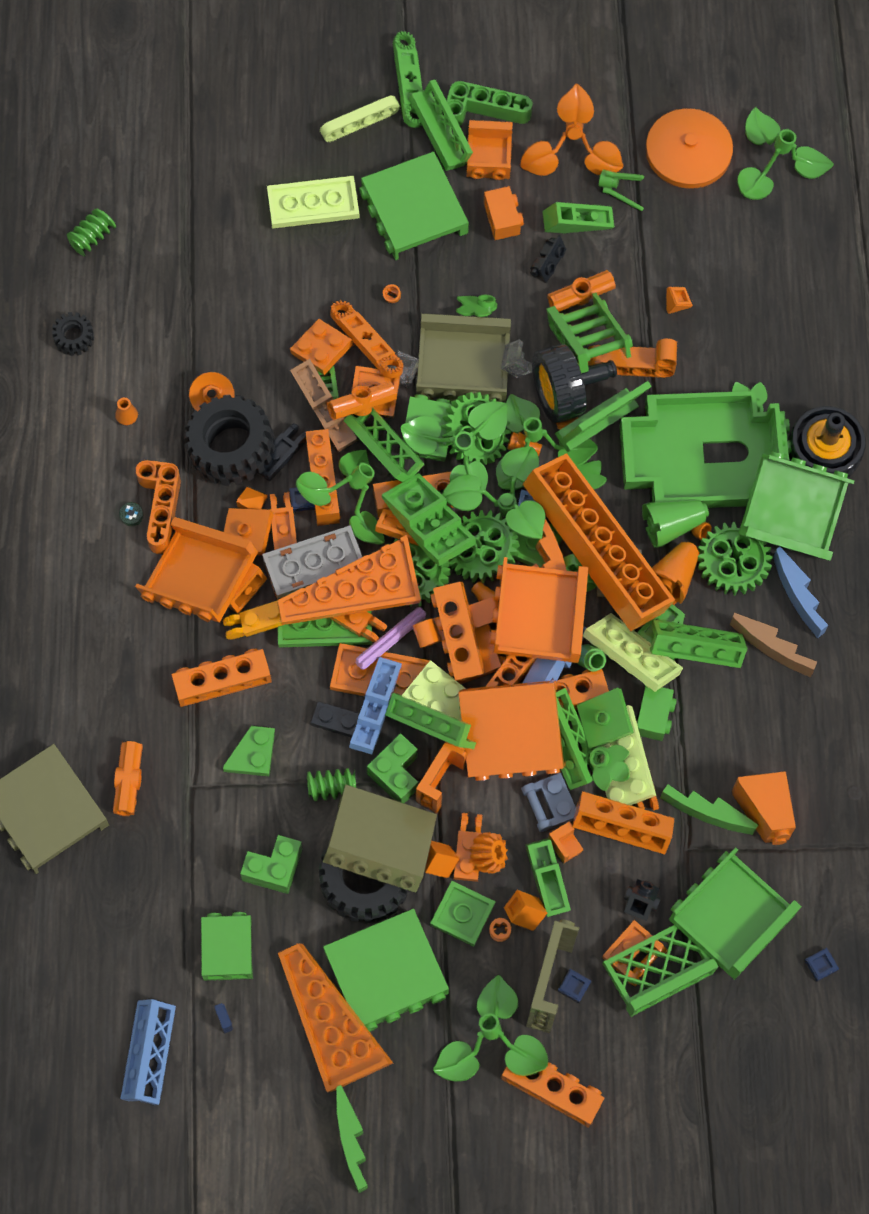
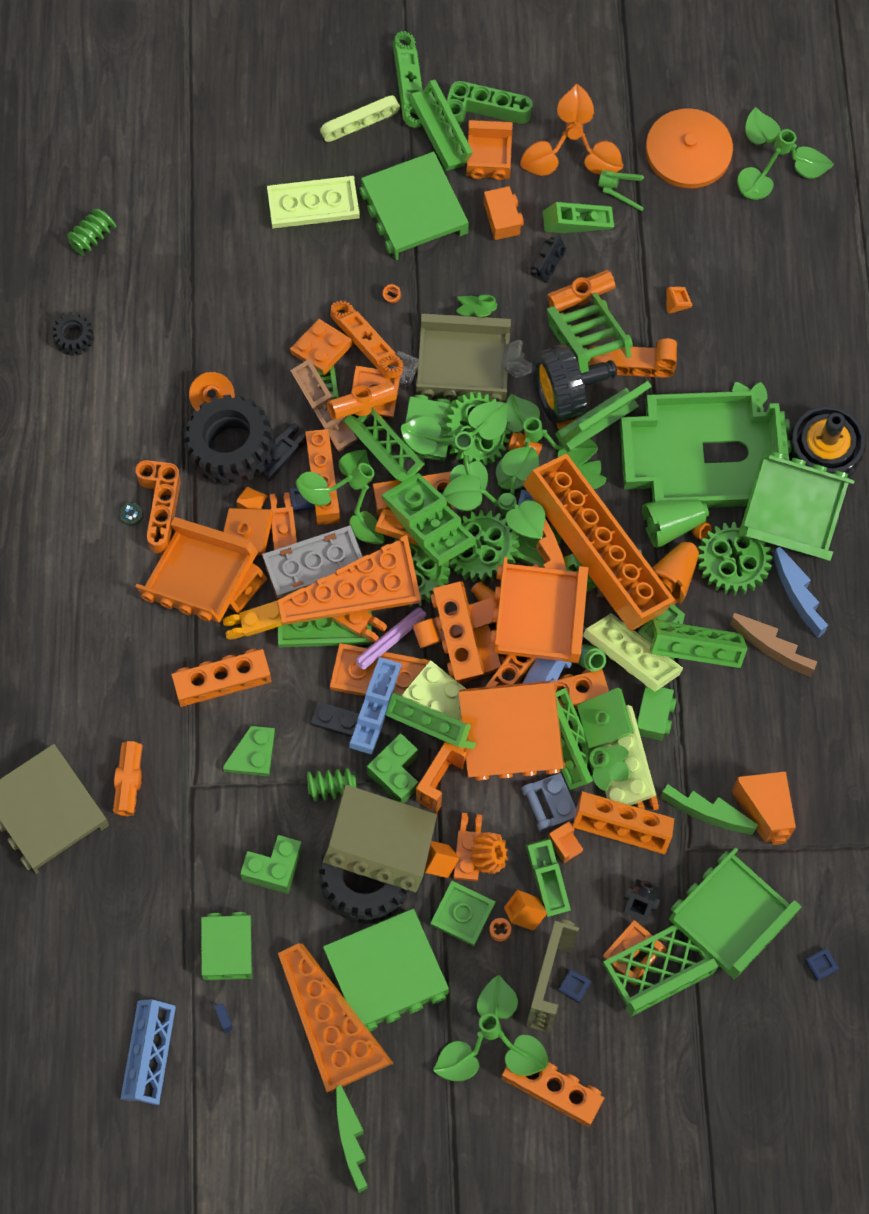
(125, 413): orange cone -> none

